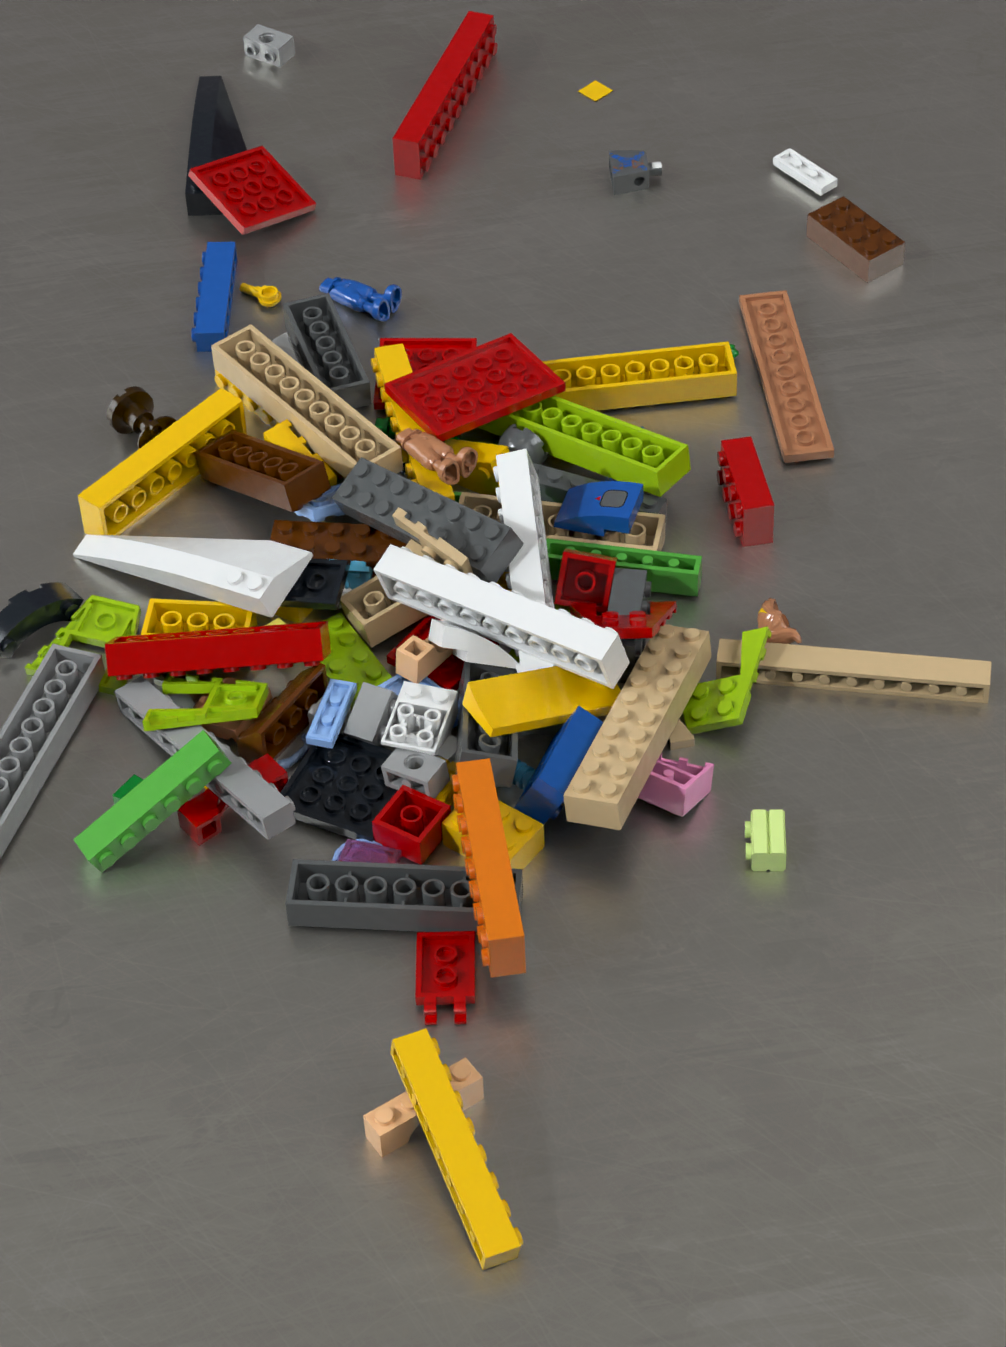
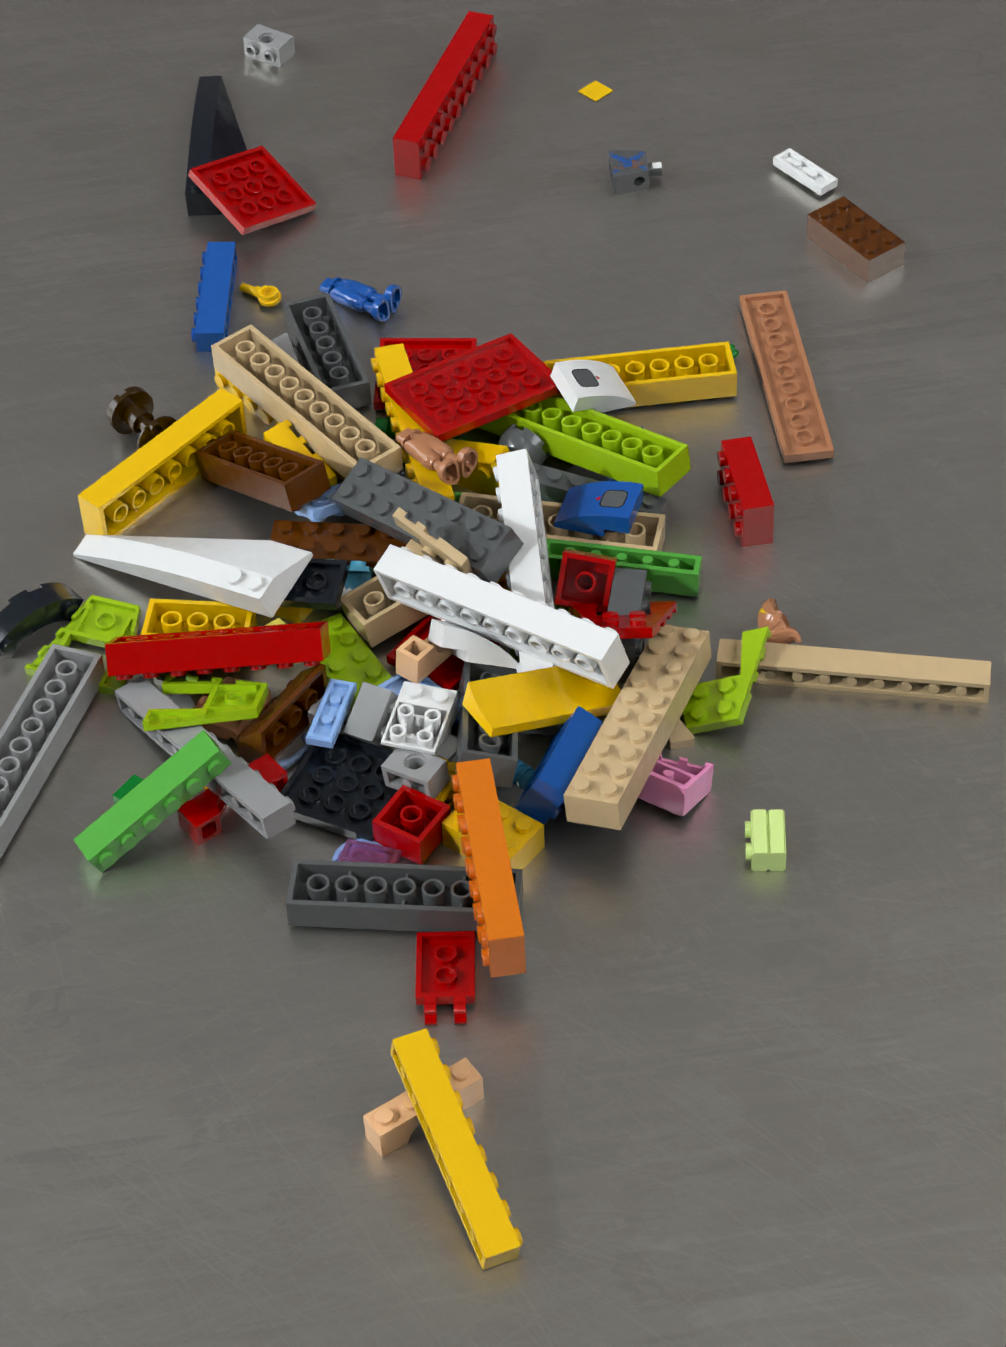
(591, 386): none -> white slope

